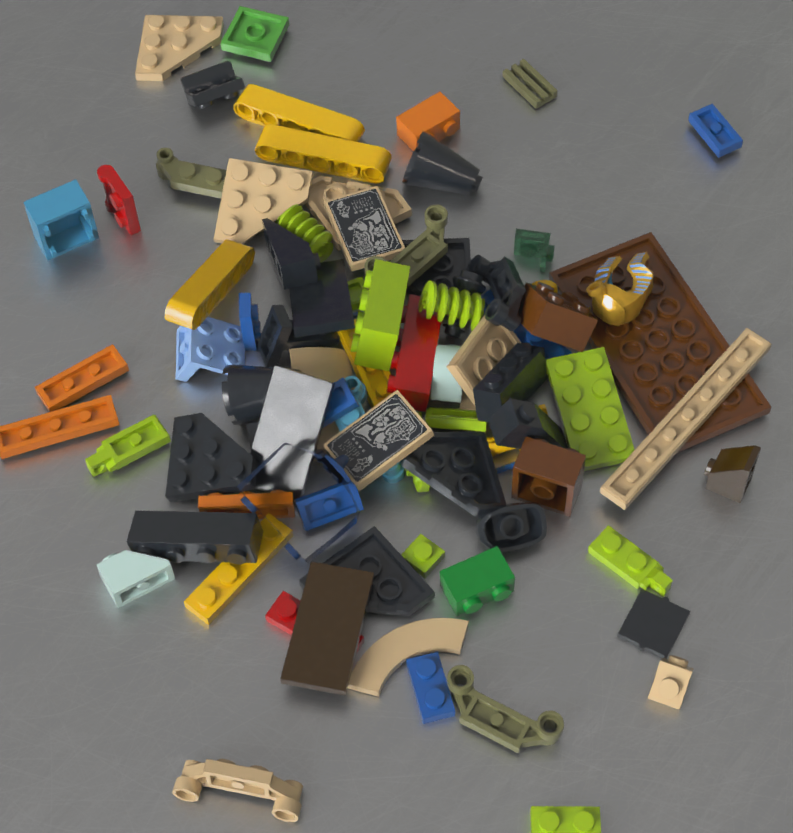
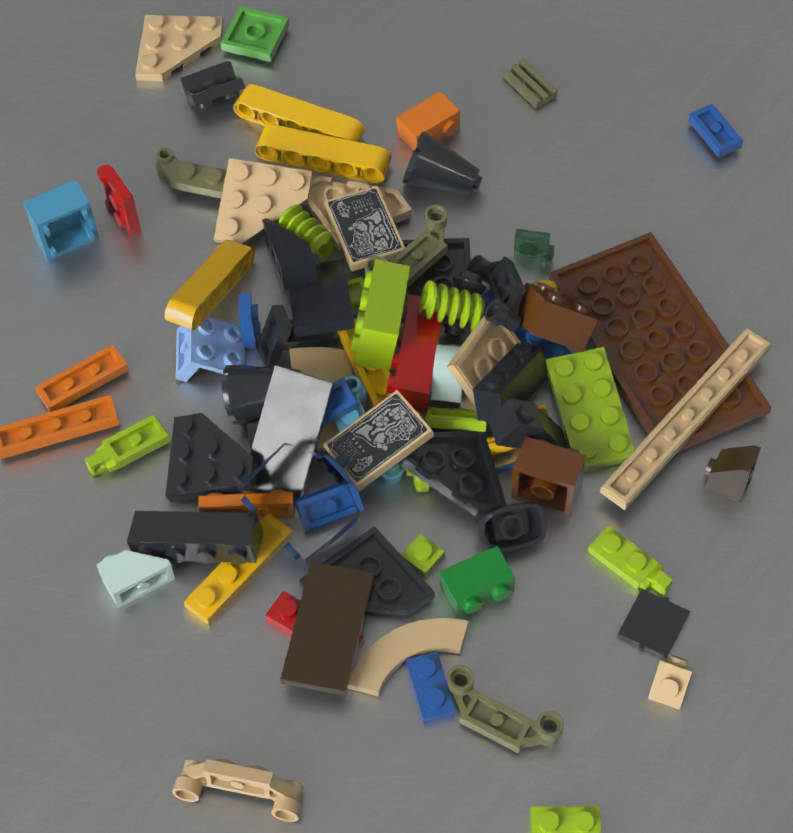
(613, 303): pearl gold piece -> none

